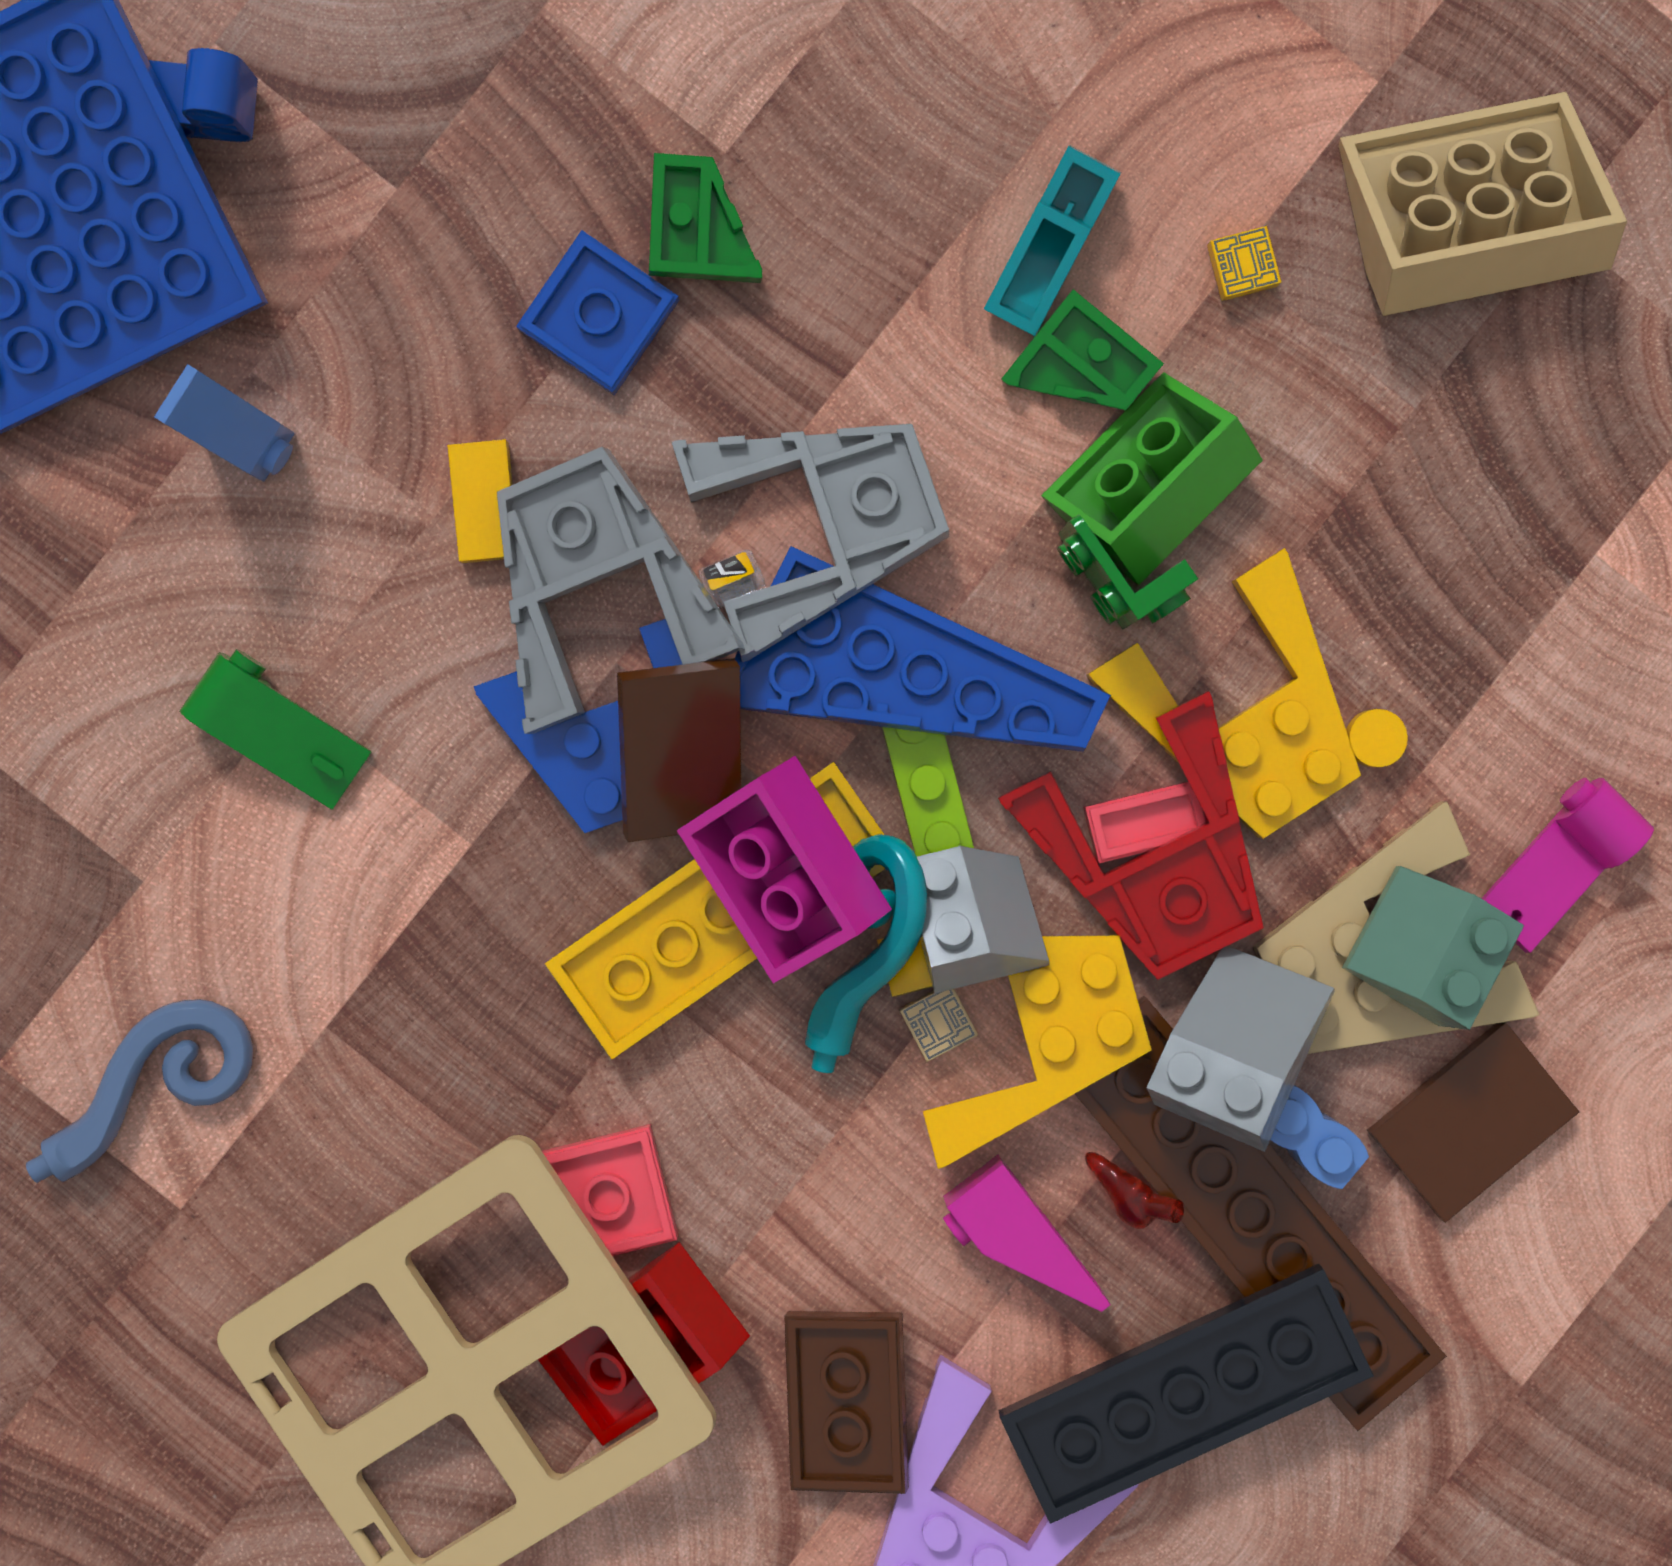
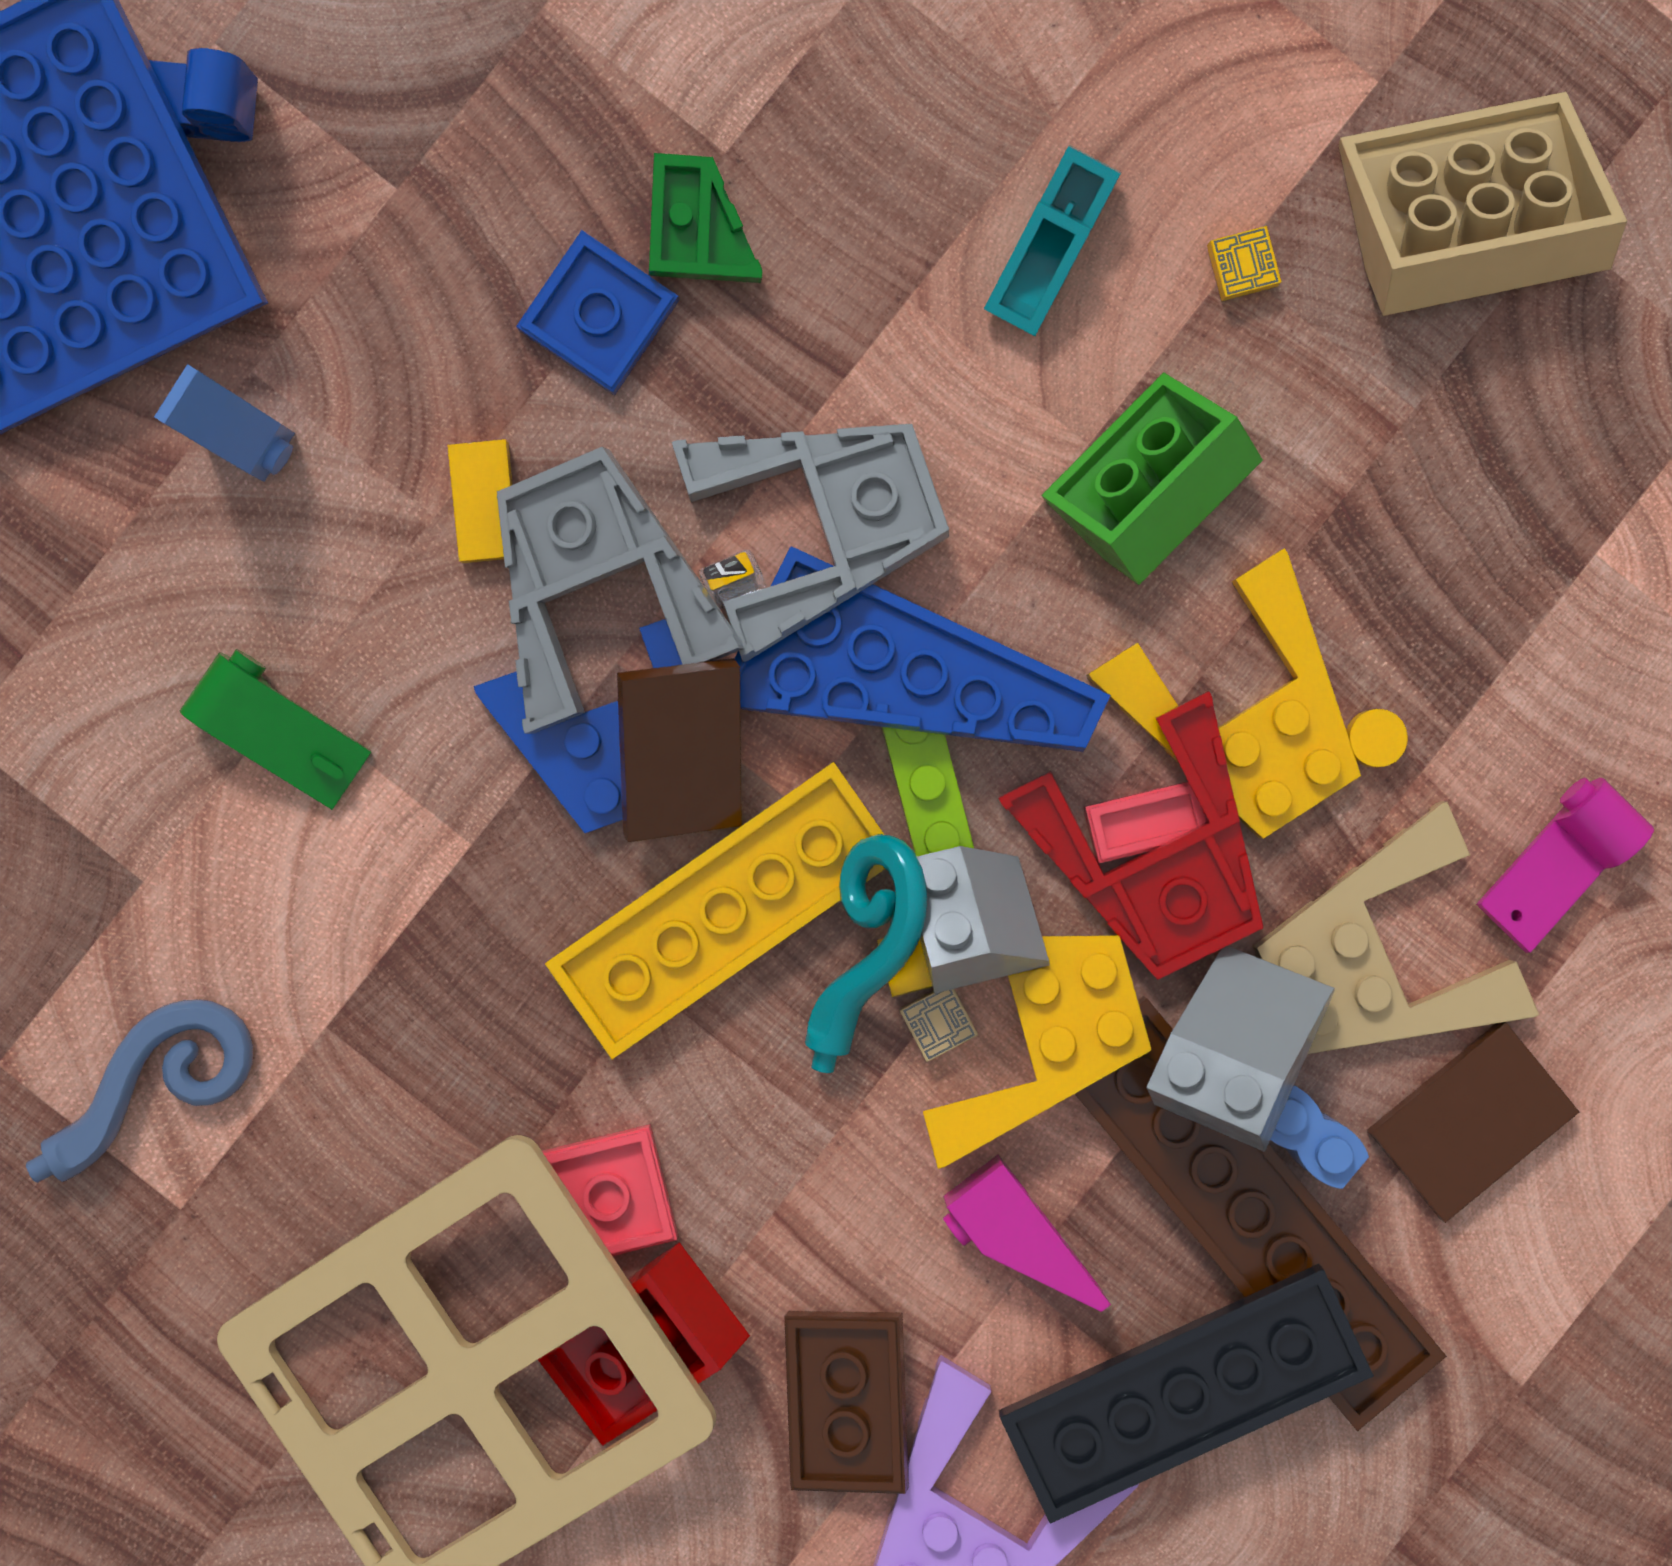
(784, 870): dark pink brick -> none
(1084, 358): green wing -> none
(1113, 594): green bracket -> none
(1133, 1198): clear red animal -> none
(1433, 948): sand green slope -> none

